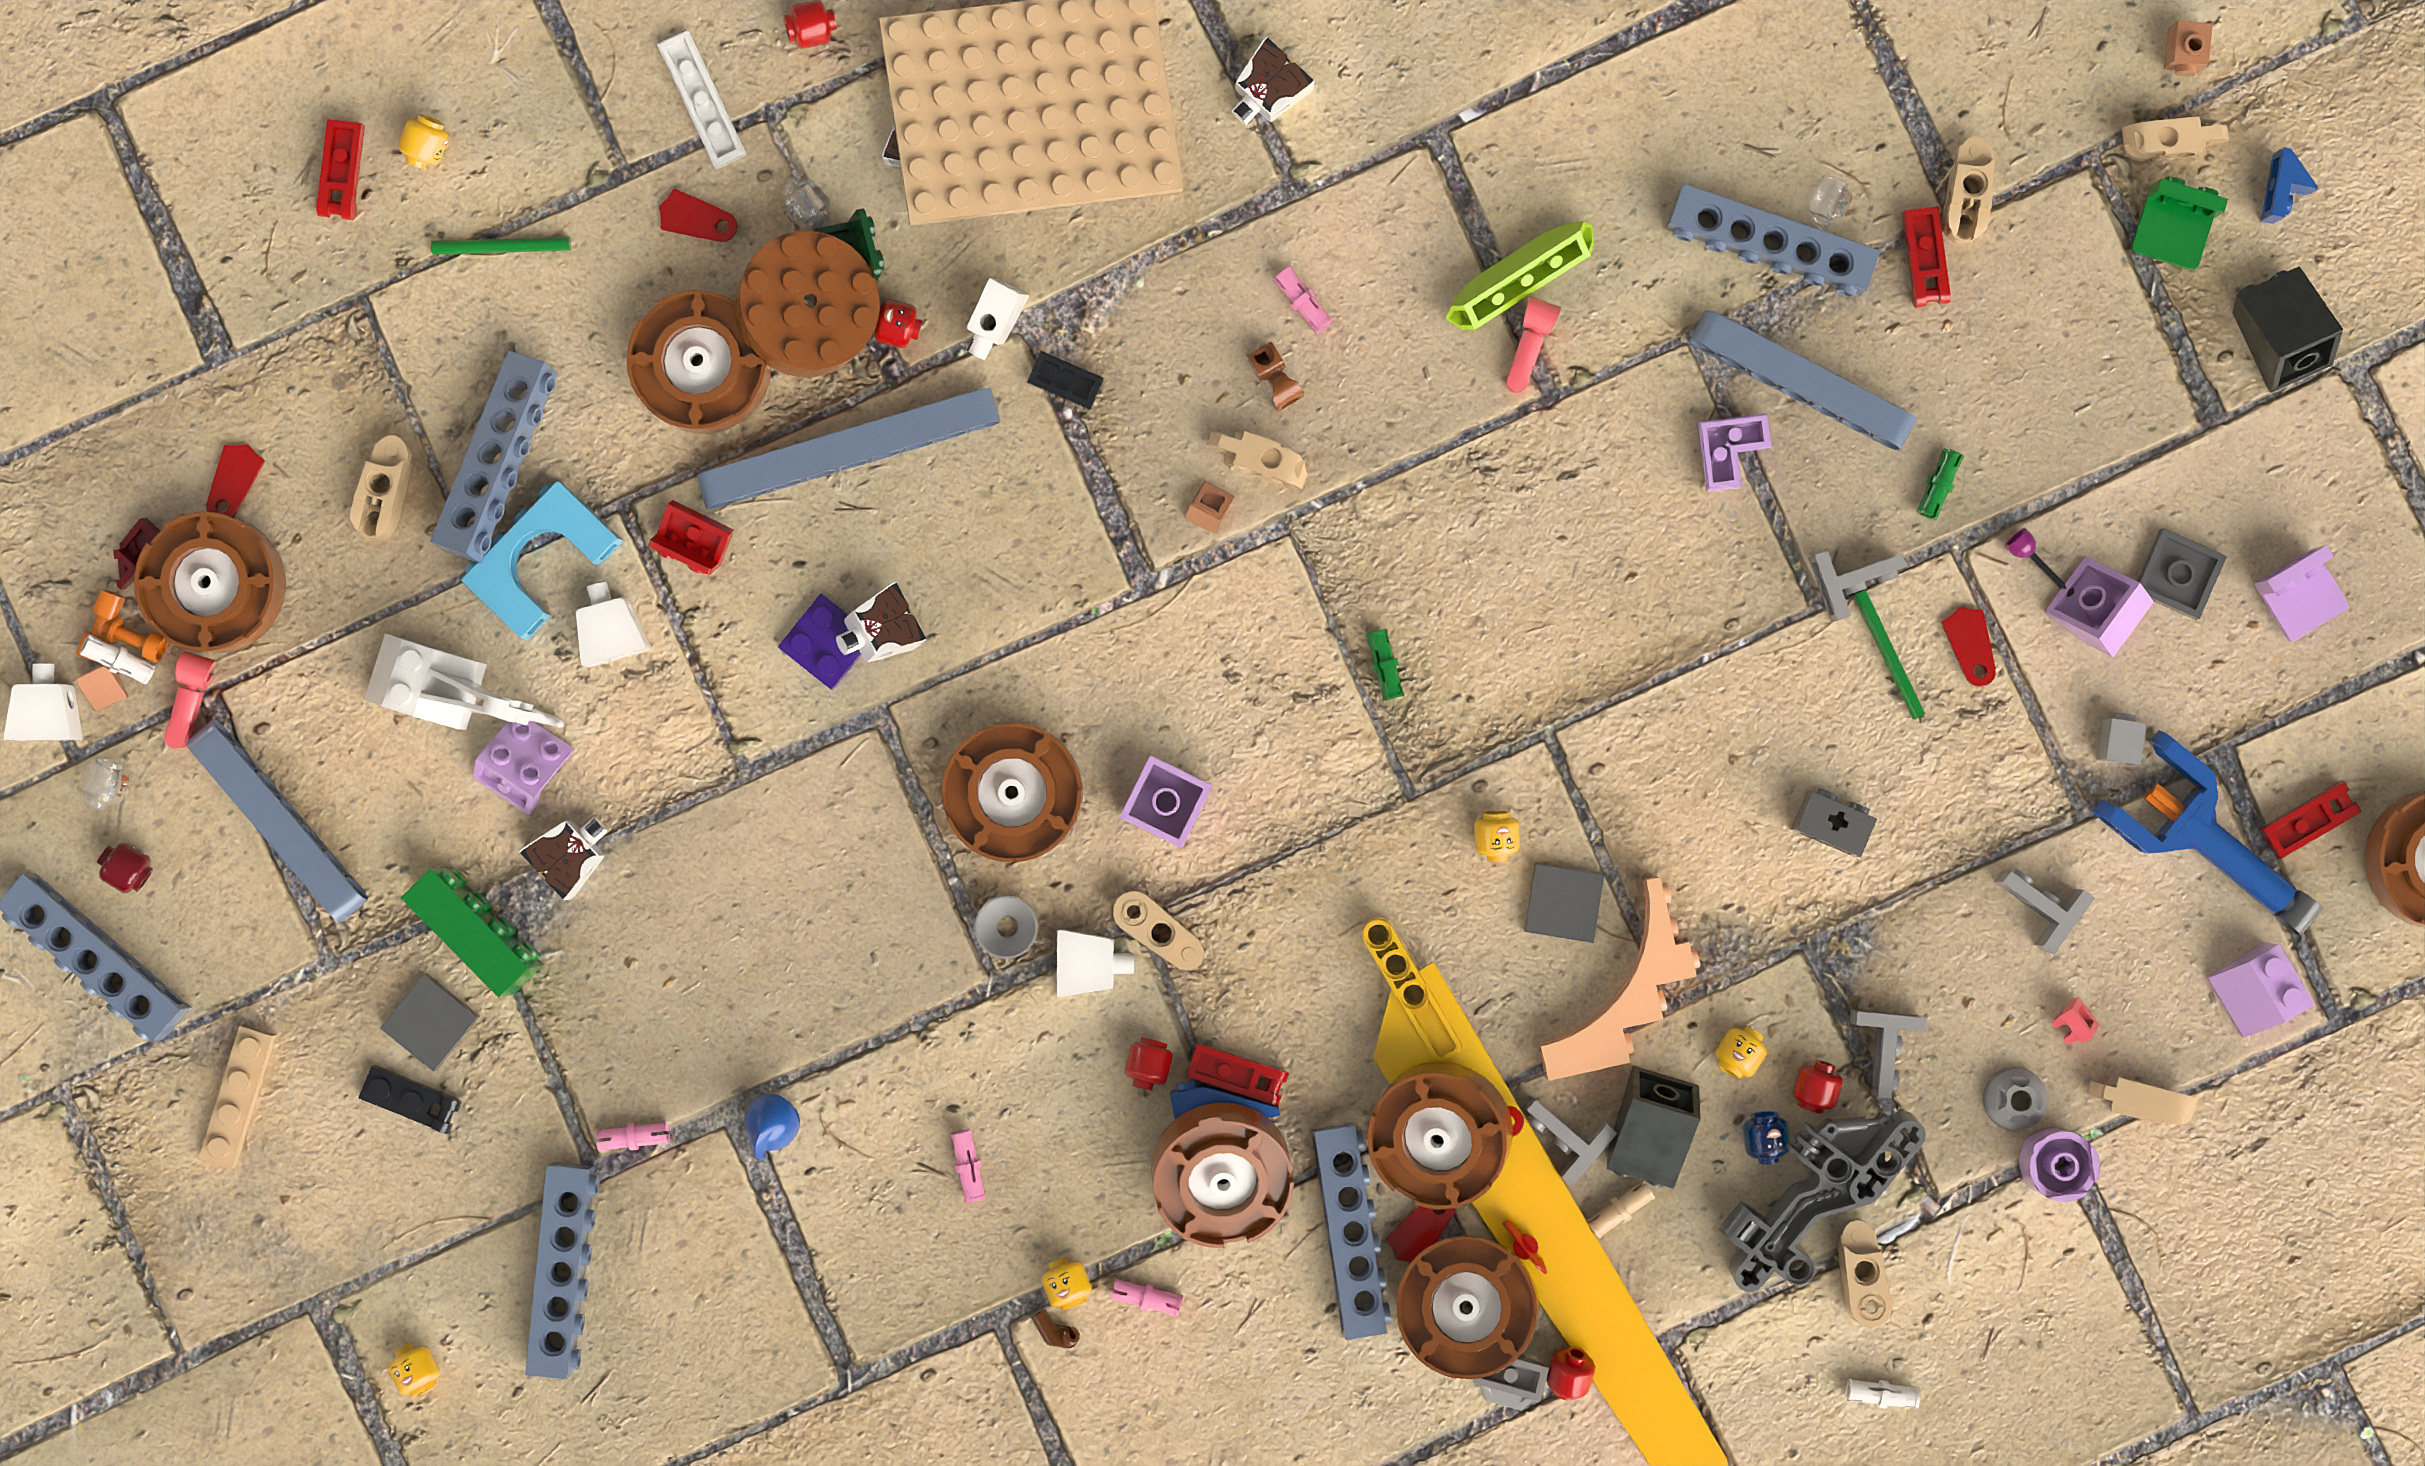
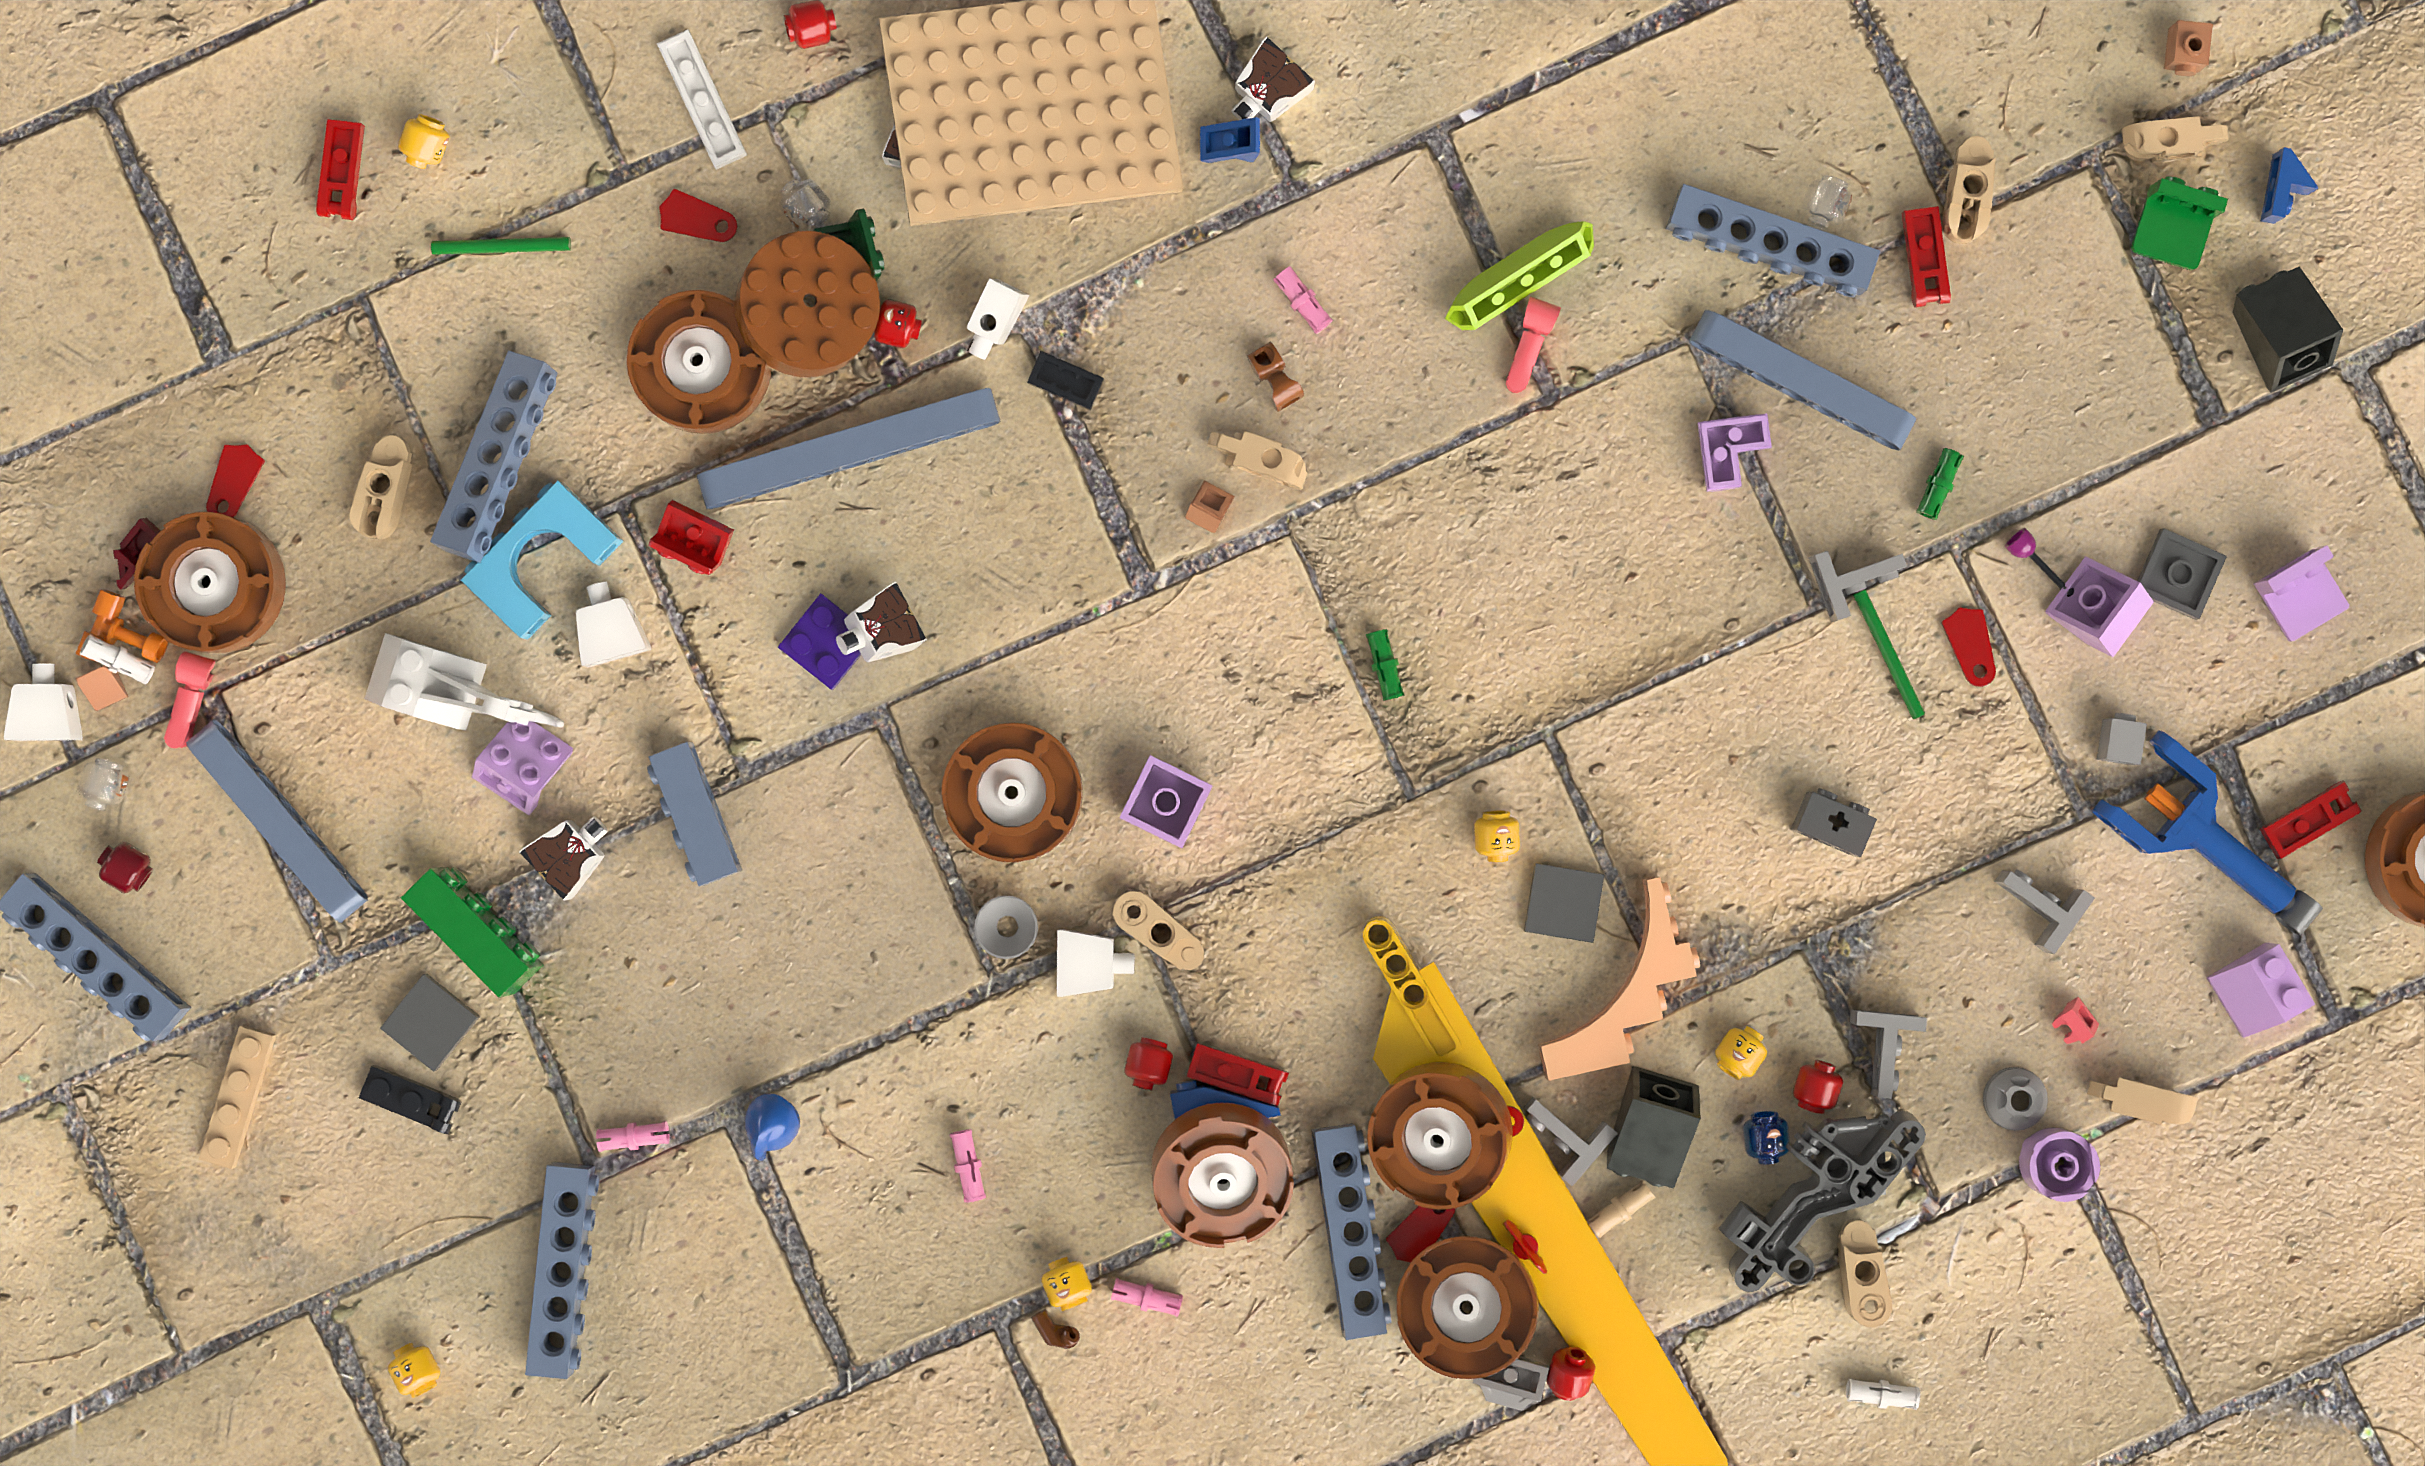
(694, 813): none -> sand blue brick
(1230, 141): none -> blue slope

